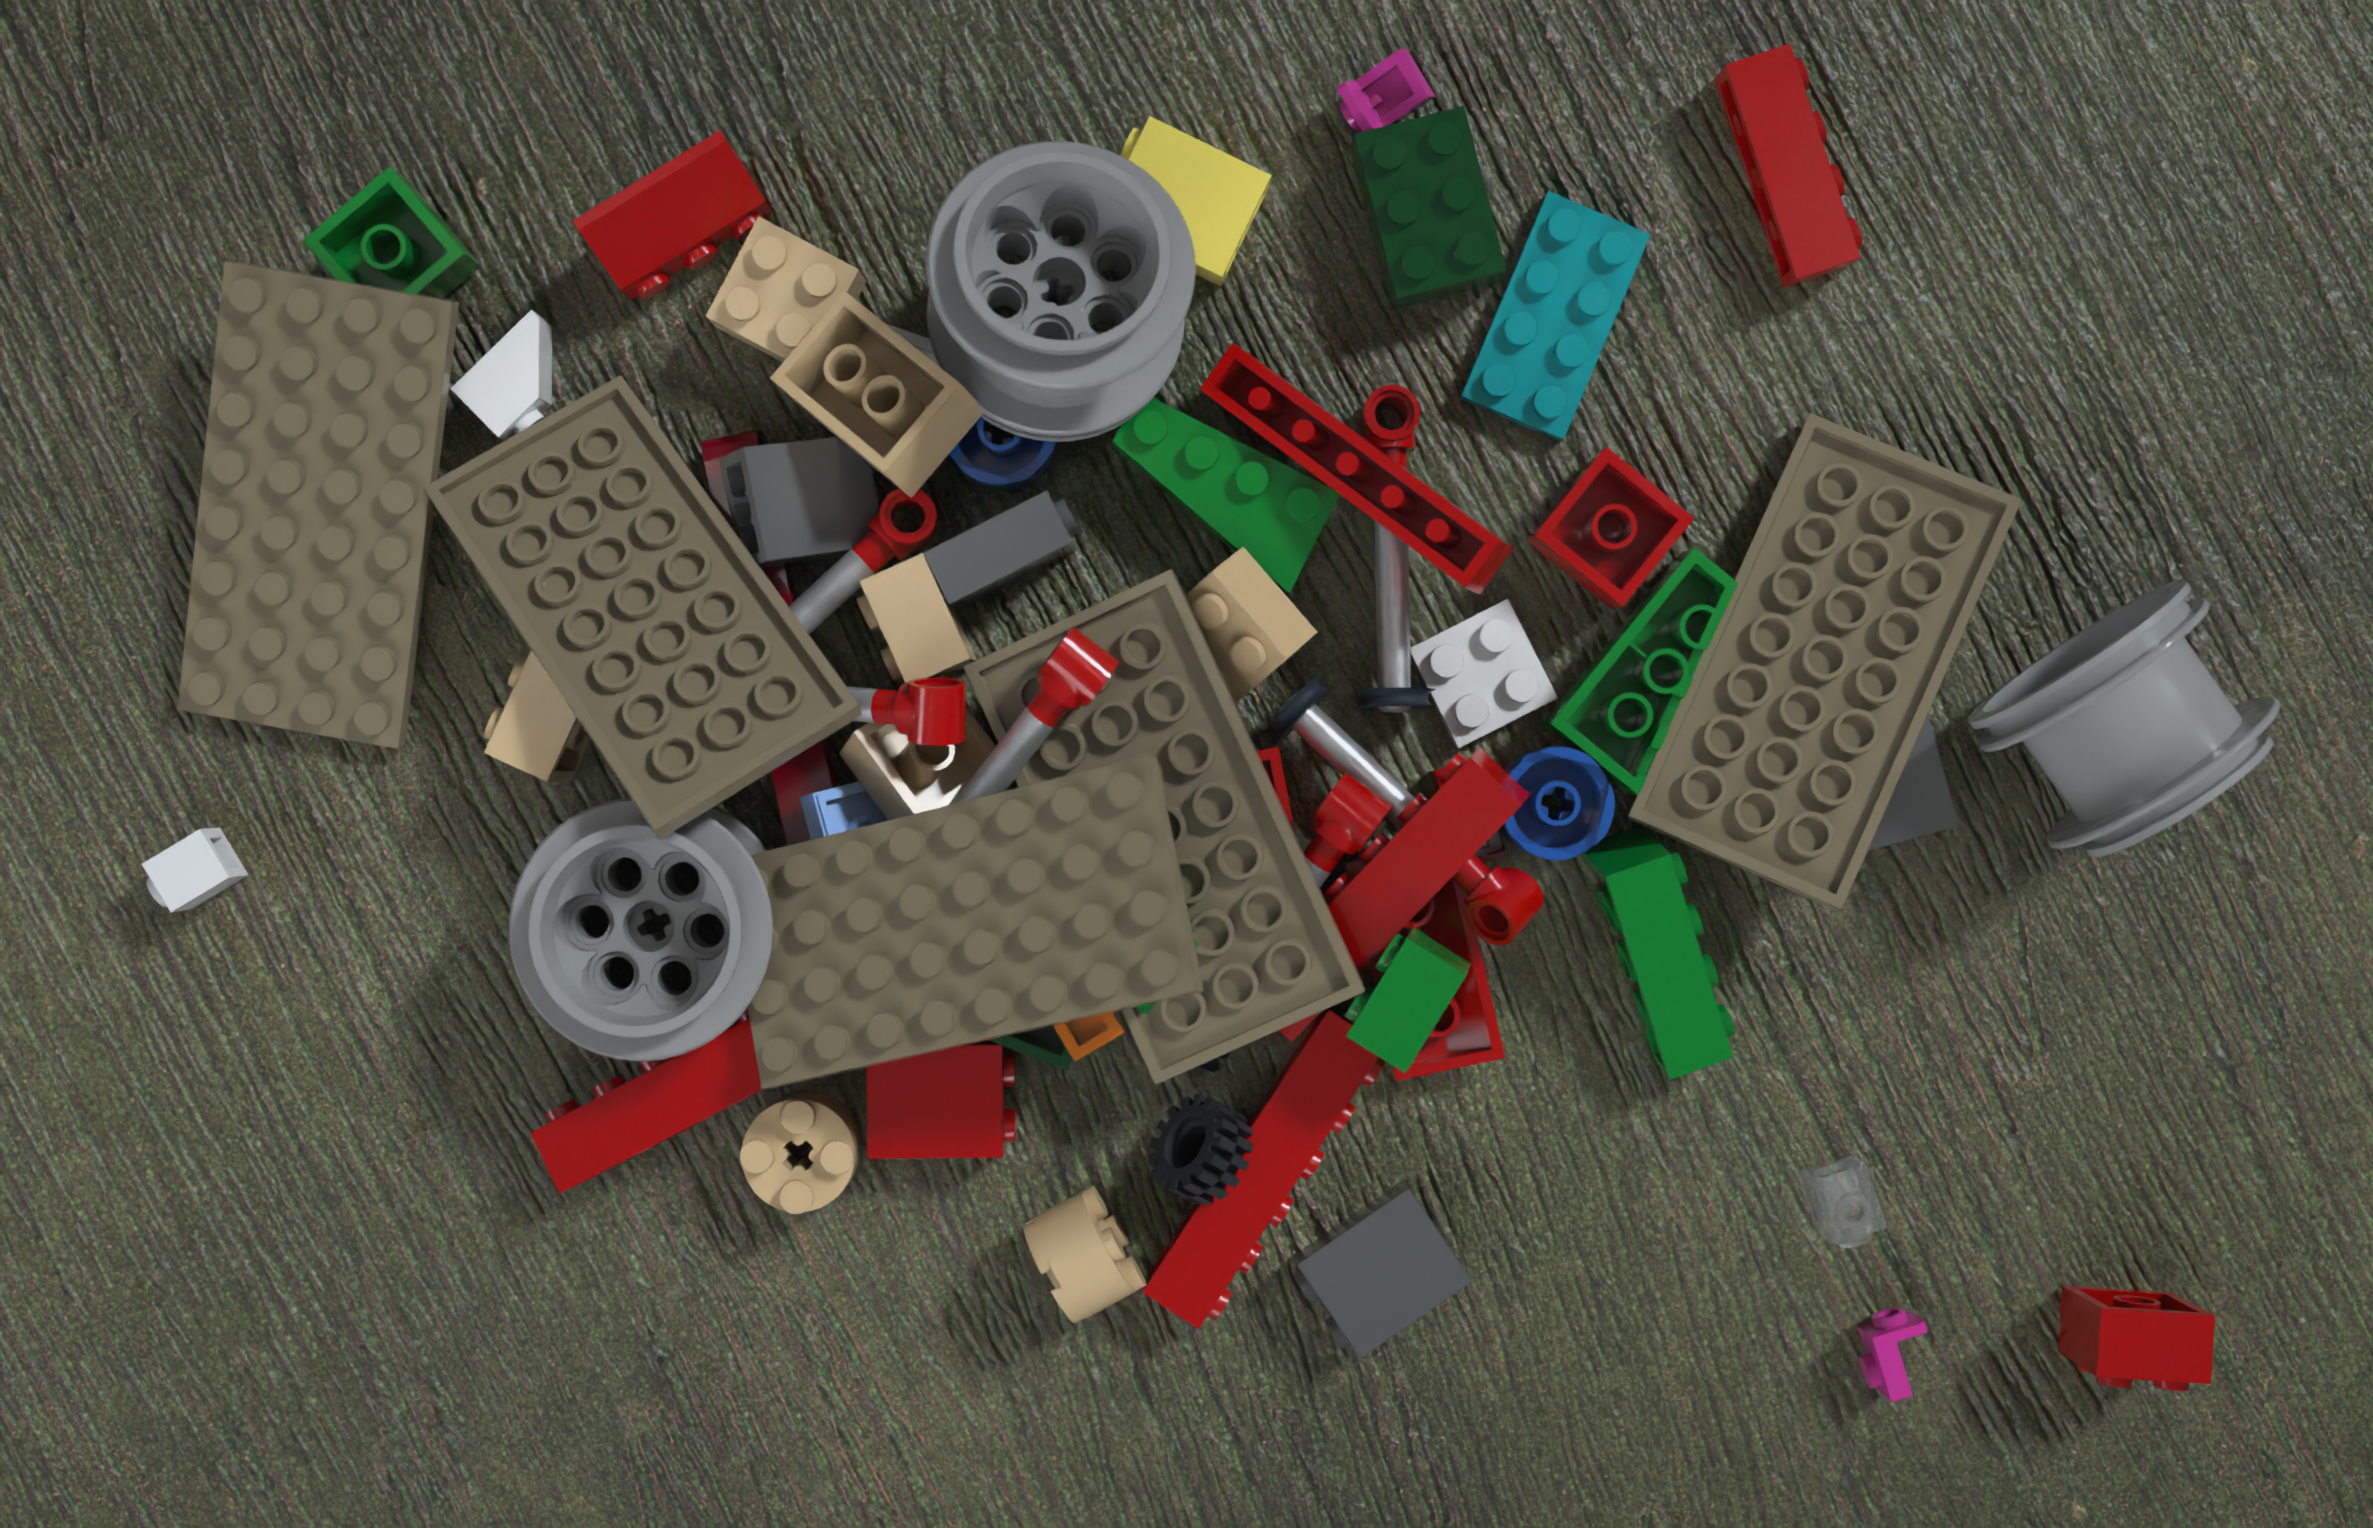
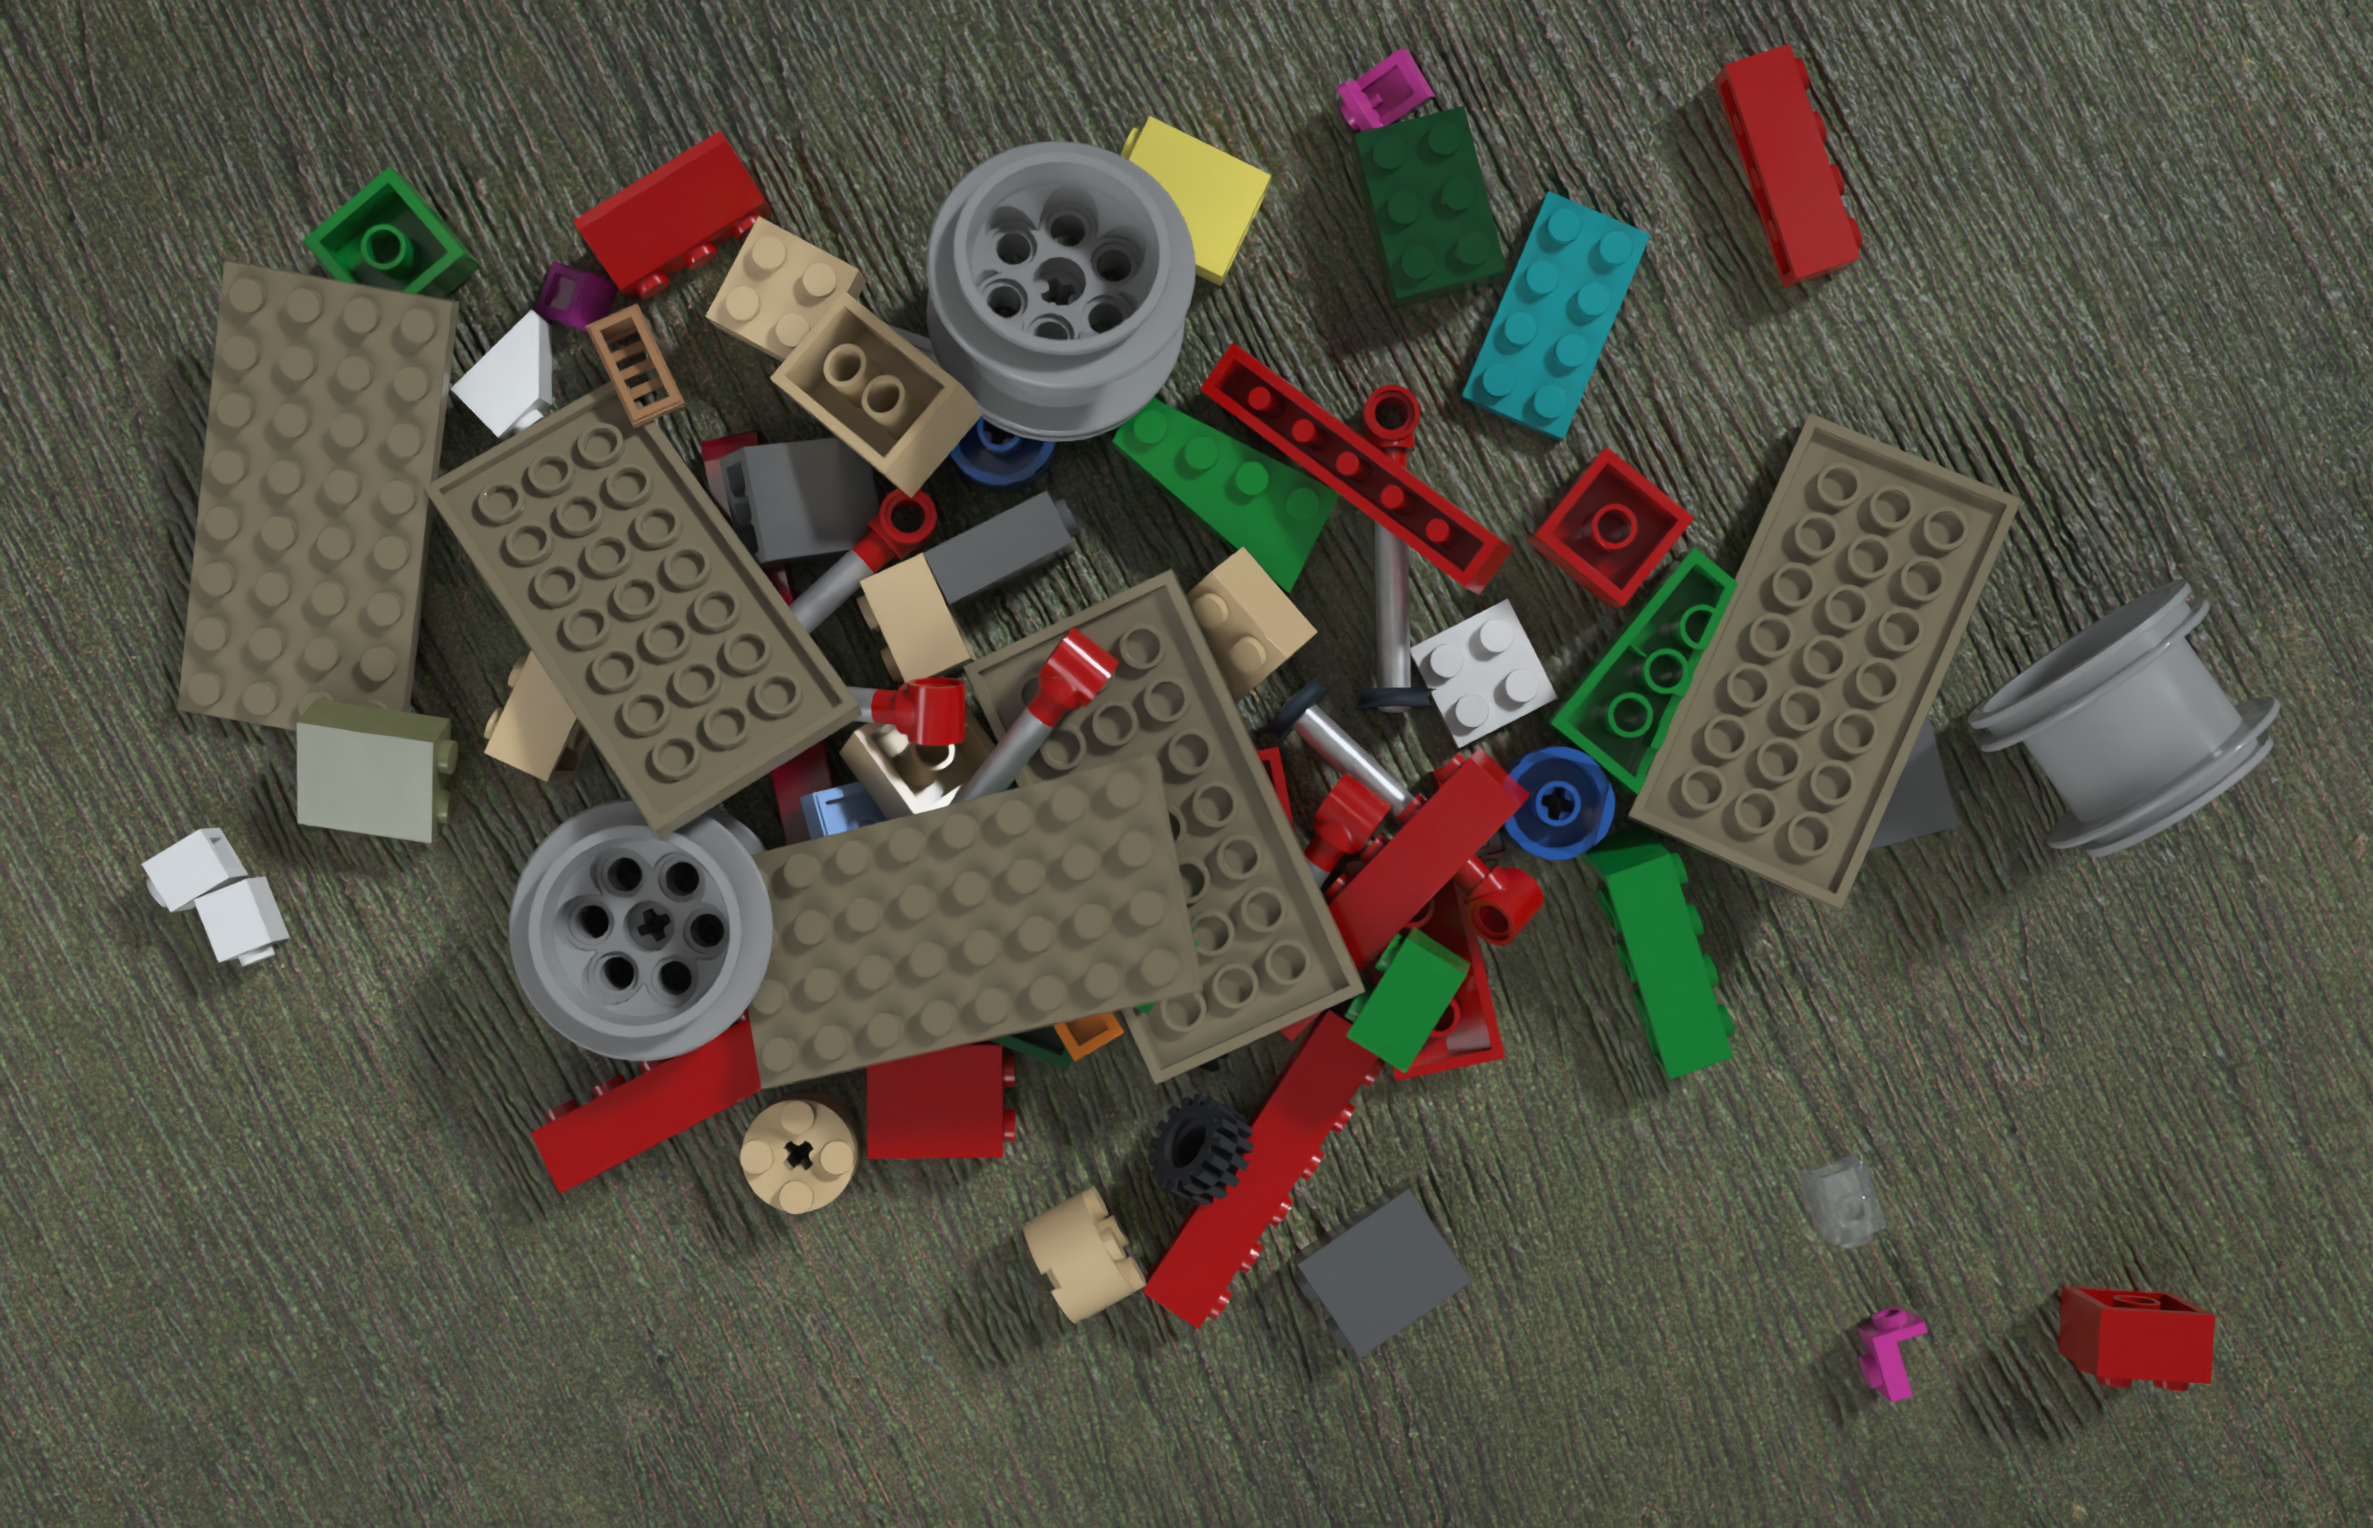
(242, 921): none -> white brick
(375, 771): none -> brick
(575, 296): none -> magenta slope
(619, 327): none -> medium nougat slope

